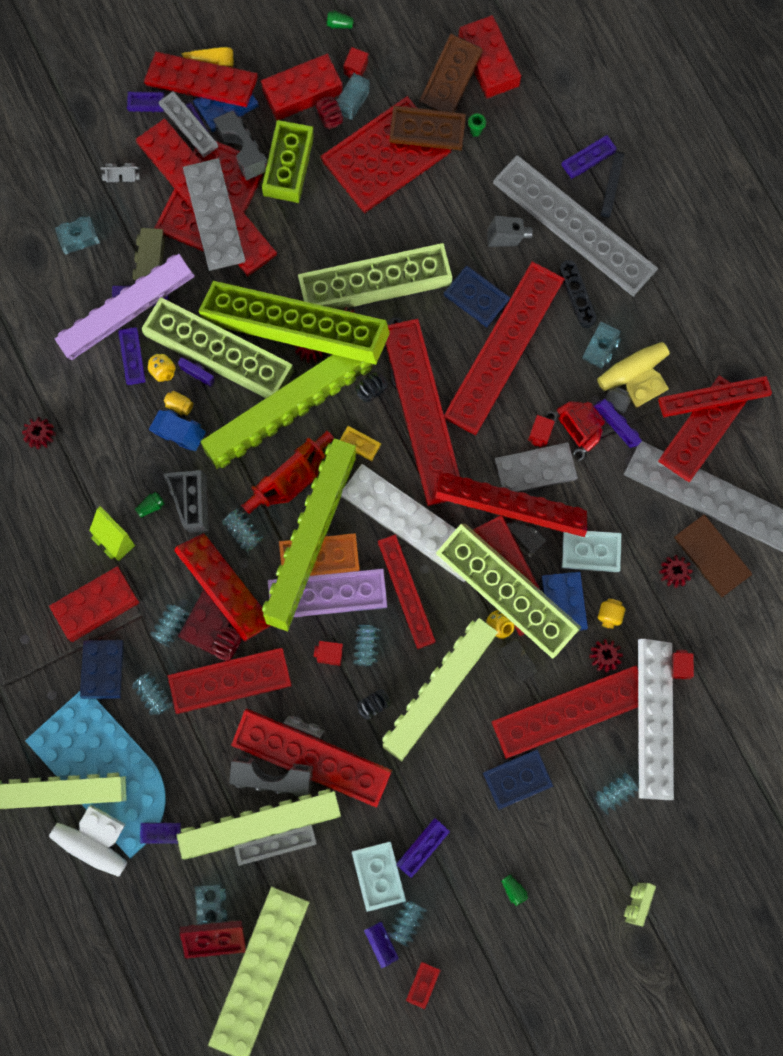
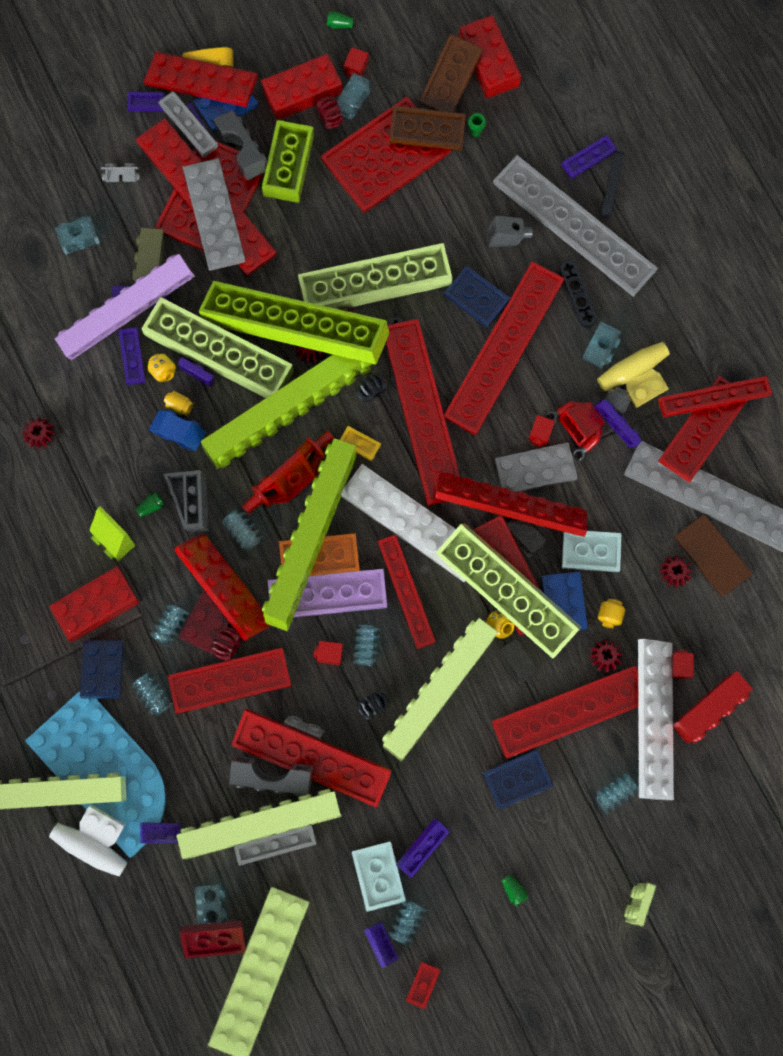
(711, 707): none -> red brick

